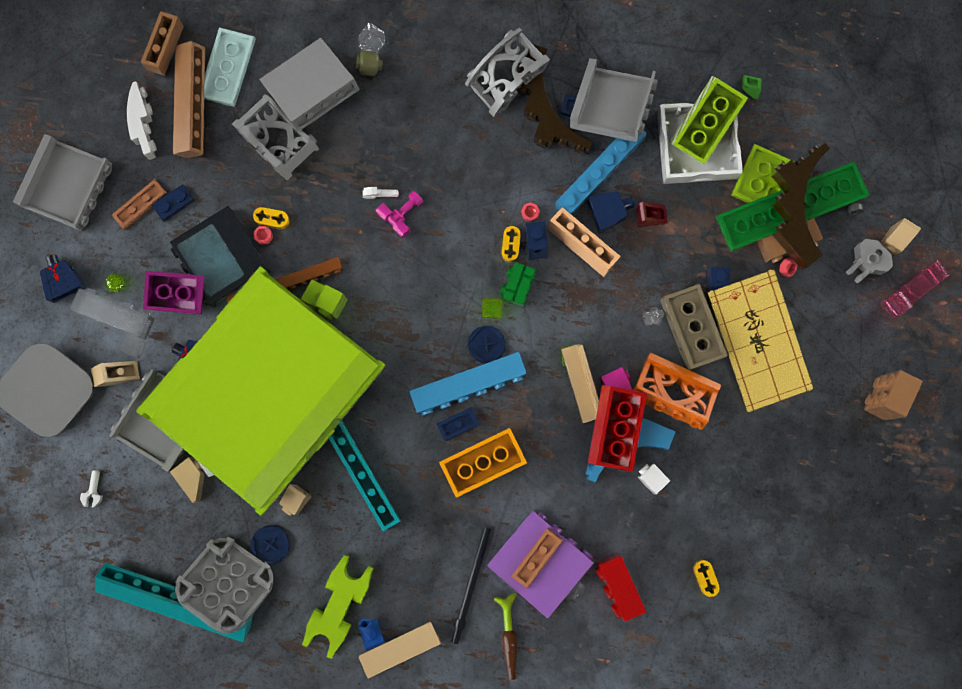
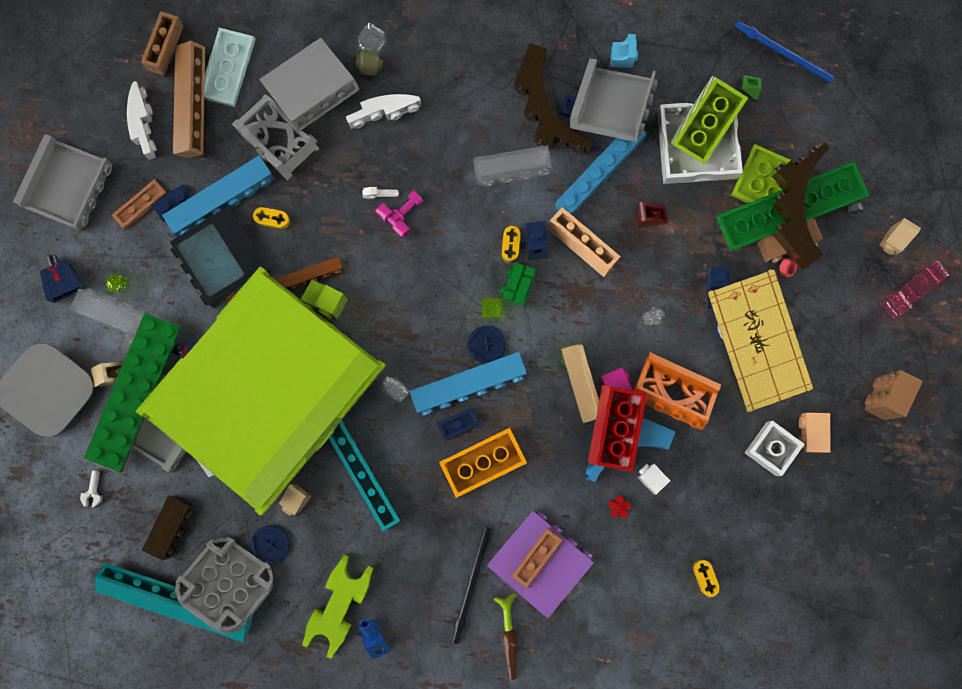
(135, 382): none -> green plate
(168, 528): none -> dark brown brick
(173, 292): magenta slope -> none
(190, 478): tan slope -> none
(223, 193): none -> dark azure brick
(263, 235): coral tile -> none
(389, 105): none -> white slope
(395, 388): none -> clear brick
(399, 649): tan panel -> none
(512, 165): none -> clear brick
(530, 212): coral tile -> none
(531, 70): light grey fence -> none
(608, 209): dark blue torso -> none
(619, 507): none -> red plant
(619, 587): red brick -> none
(624, 53): none -> medium azure brick
(699, 316): dark tan brick -> none
(752, 32): none -> blue bar
(774, 448): none -> white brick
(815, 432): none -> light nougat brick
(870, 260): light grey hinge -> none

